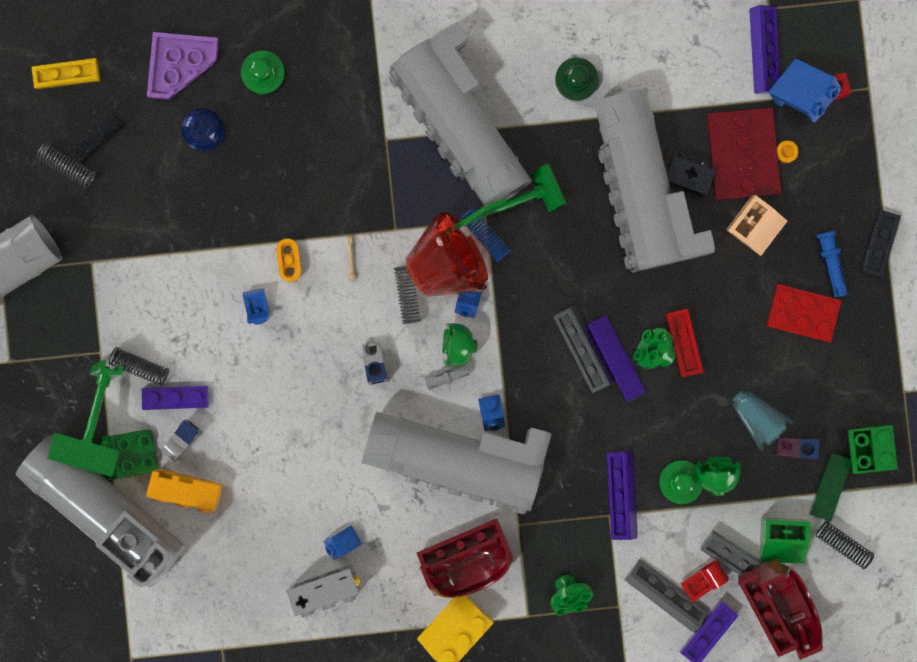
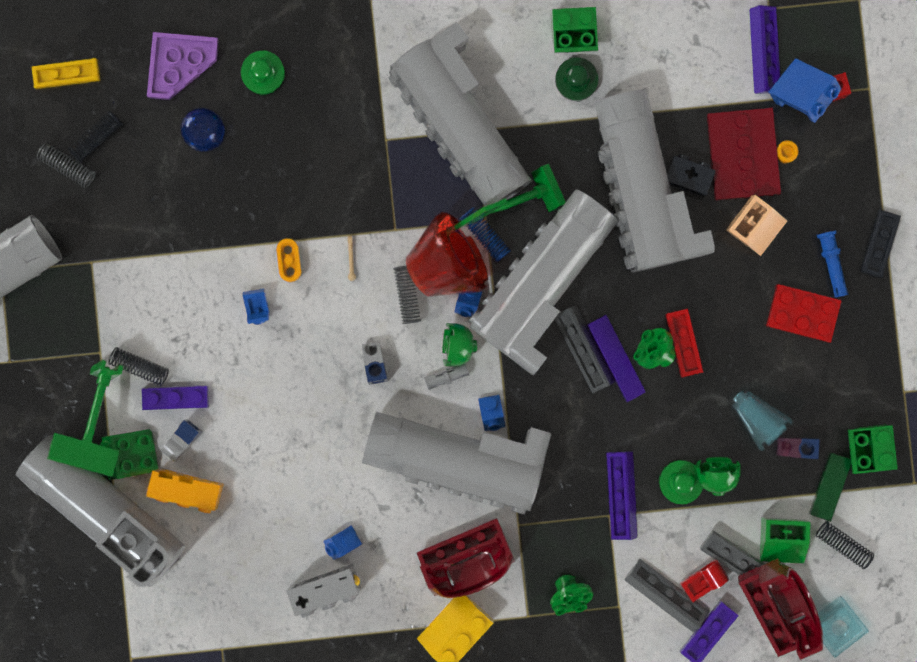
(526, 298): none -> light grey piece
(574, 30): none -> green slope
(842, 611): none -> clear light blue piece

